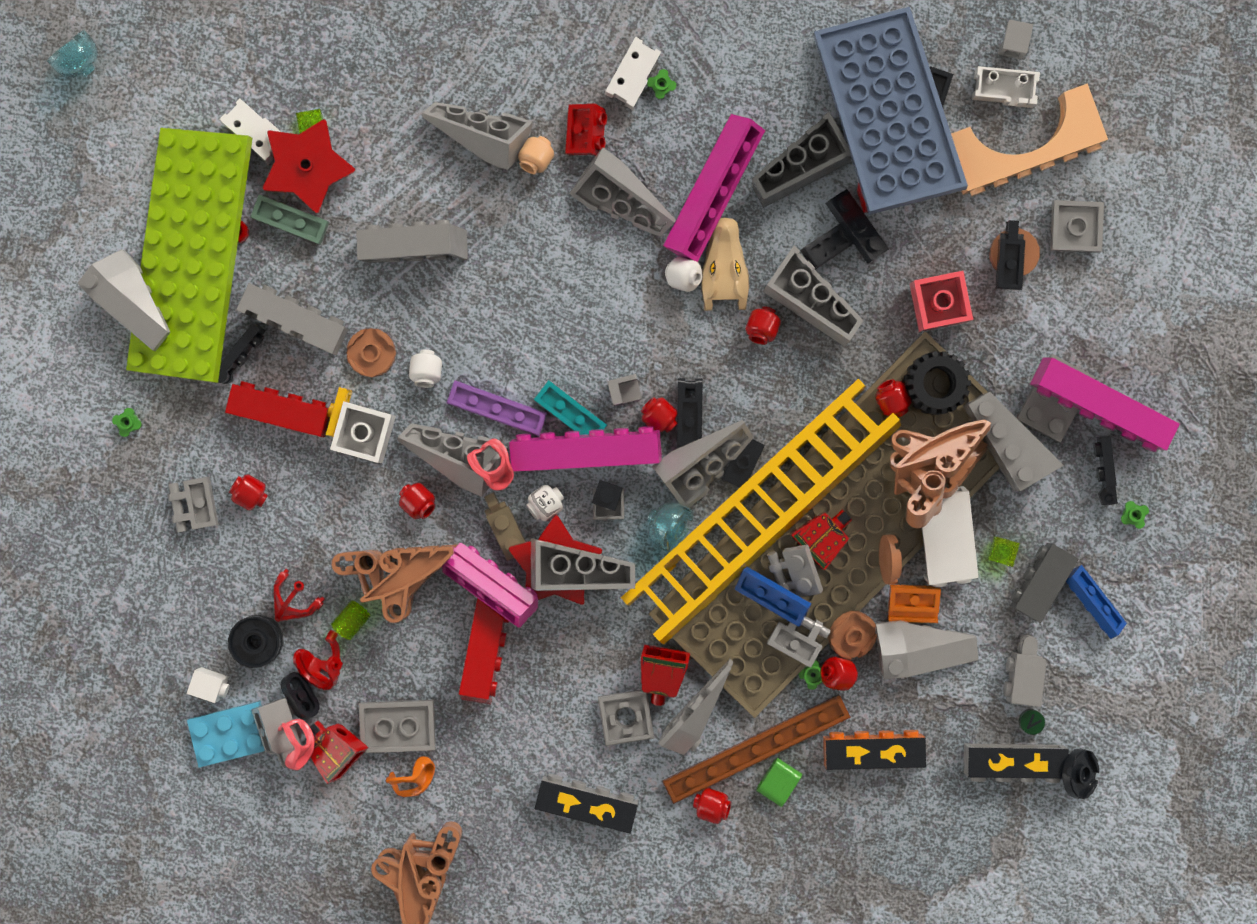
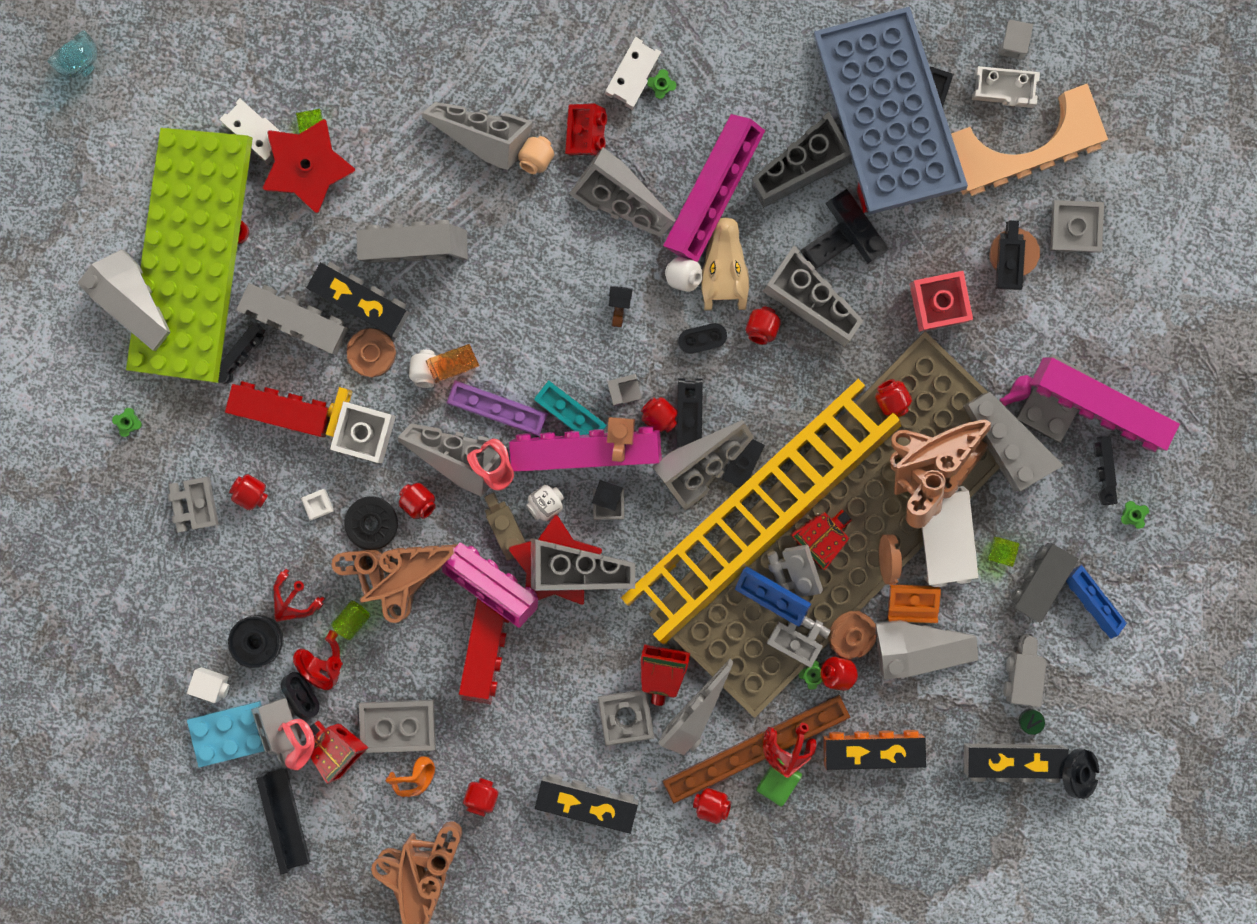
(283, 819): none -> black fence
(289, 219): sand green plate -> none
(317, 504): none -> white tile
(355, 523): none -> black wheel
(357, 299): none -> black brick
(452, 363): none -> clear orange plate
(480, 797): none -> red head
(619, 299): none -> black piece
(620, 433): none -> nougat plate
(668, 525): clear light blue cylinder -> none
(702, 338): none -> black plate
(793, 761): none -> red helmet
(958, 383): black tyre -> none
(1020, 390): none -> dark pink animal

